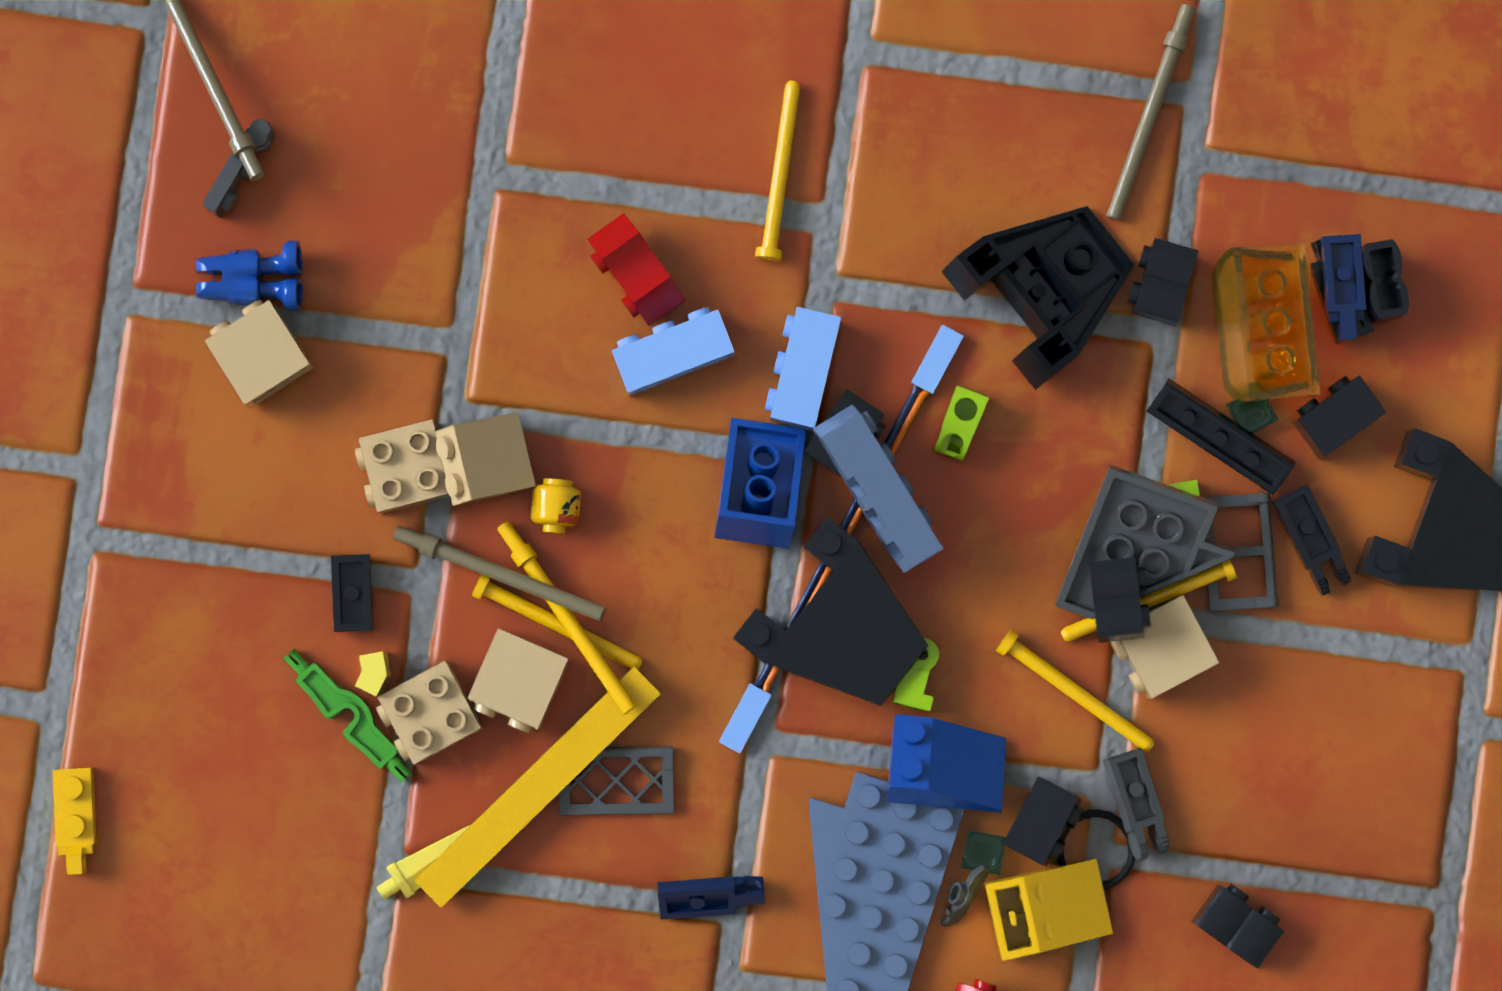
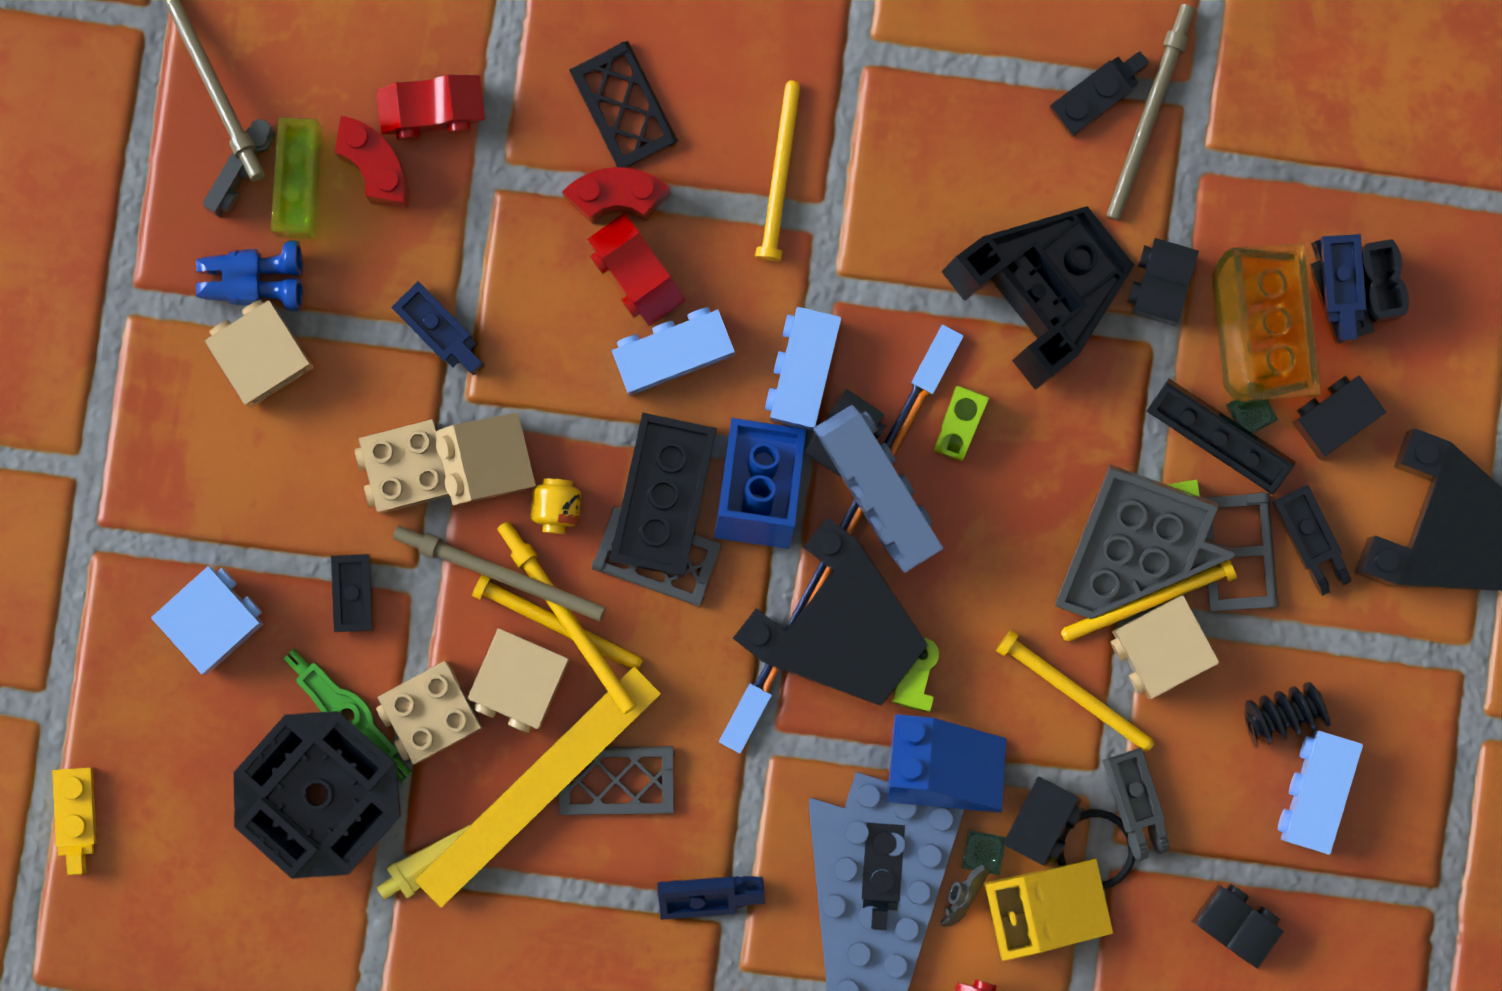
(209, 619): none -> light blue brick
(276, 805): none -> black piece
(296, 178): none -> clear neon green brick
(375, 159): none -> red brick
(375, 673): light yellow piece -> none
(430, 105): none -> red brick
(437, 328): none -> dark blue hinge
(592, 101): none -> black window
(616, 190): none -> red brick
(663, 495): none -> black plate
(665, 587): none -> dark grey window
(881, 889): none -> black hinge
(1098, 93): none -> black hinge
(1118, 599): black brick -> none
(1285, 713): none -> black piece
(1319, 791): none -> light blue brick

